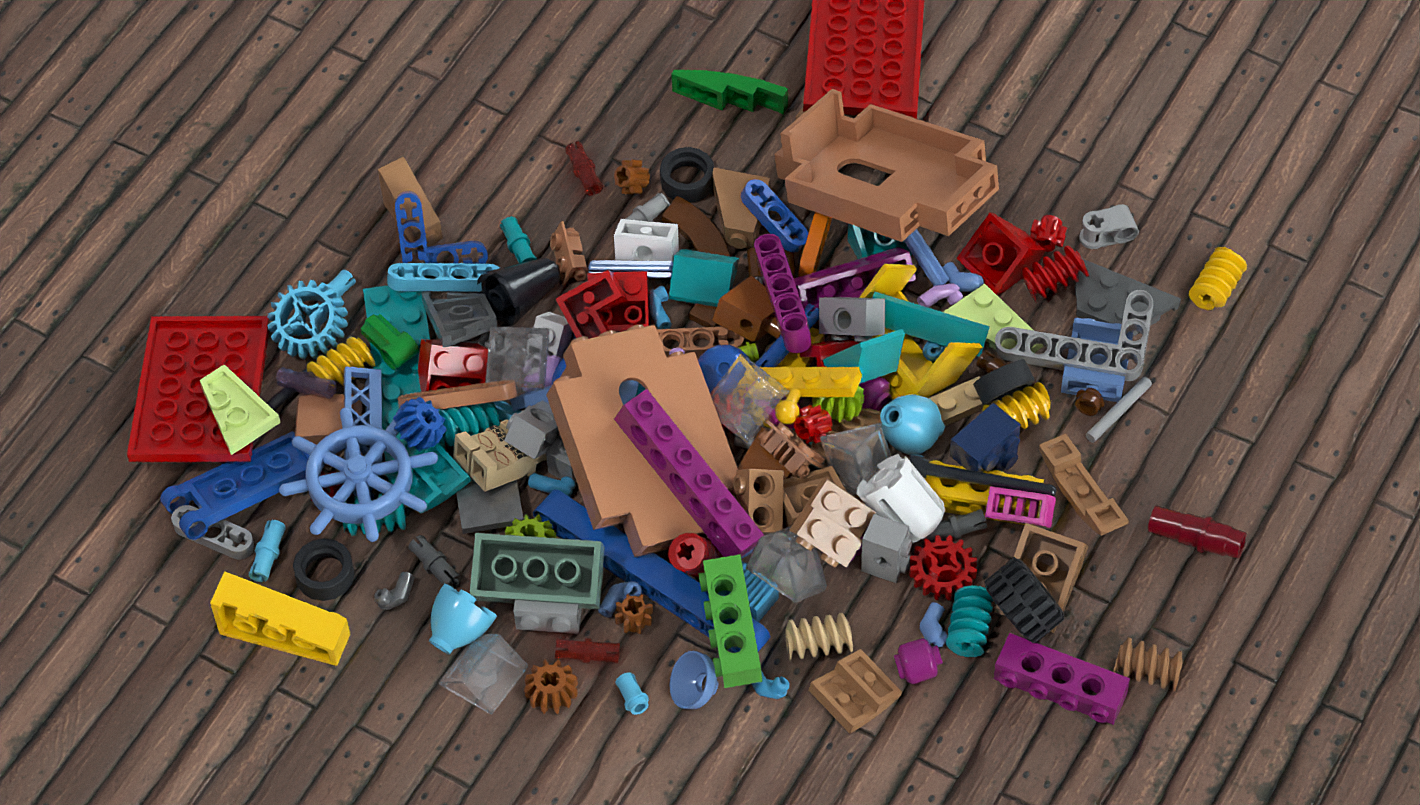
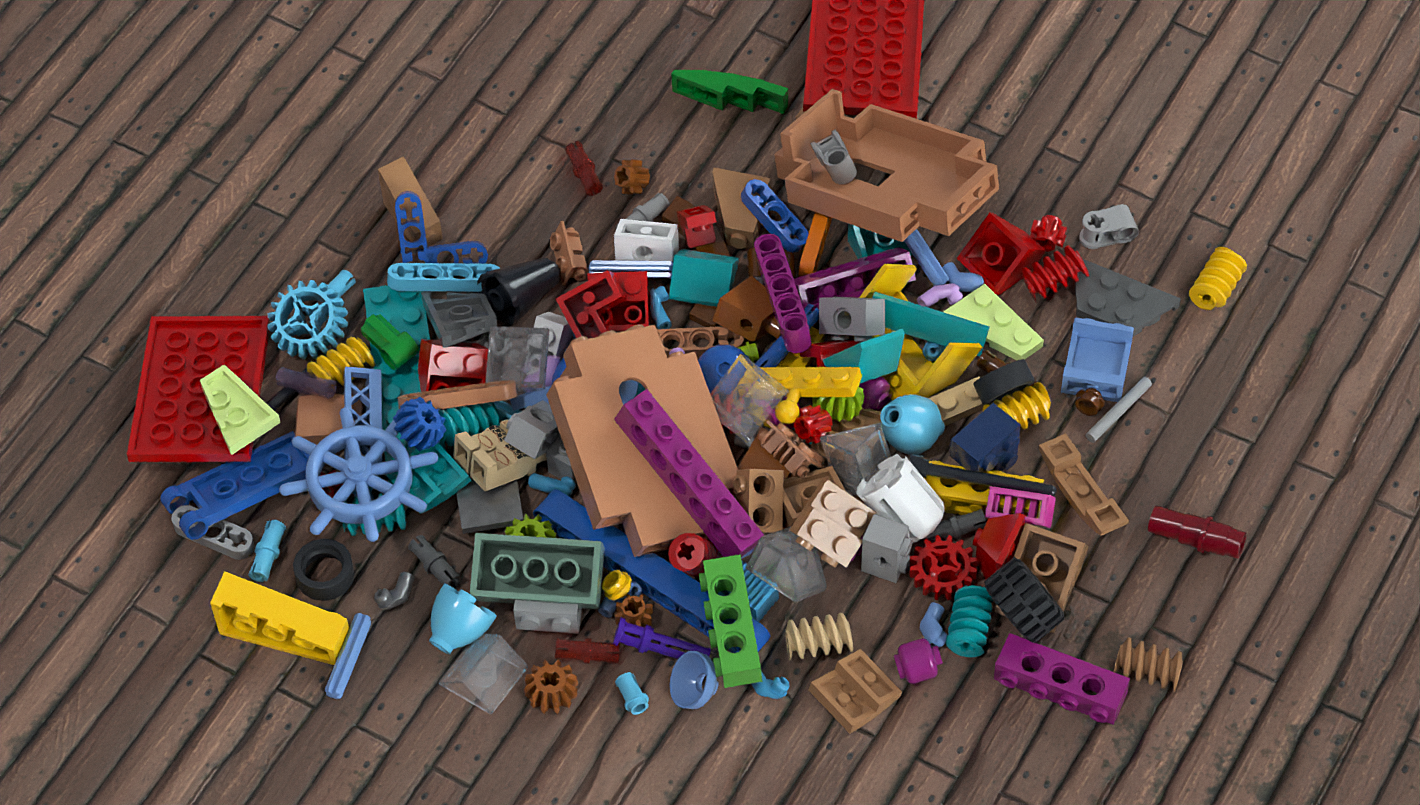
(348, 656): none -> medium blue axle
(517, 241): teal pin -> none
(616, 584): none -> yellow plate
(645, 636): none -> dark purple pin
(681, 158): black tyre -> none
(697, 225): none -> red slope
(835, 158): none -> light grey piece
(998, 542): none -> red slope
(1085, 348): light grey beam -> none

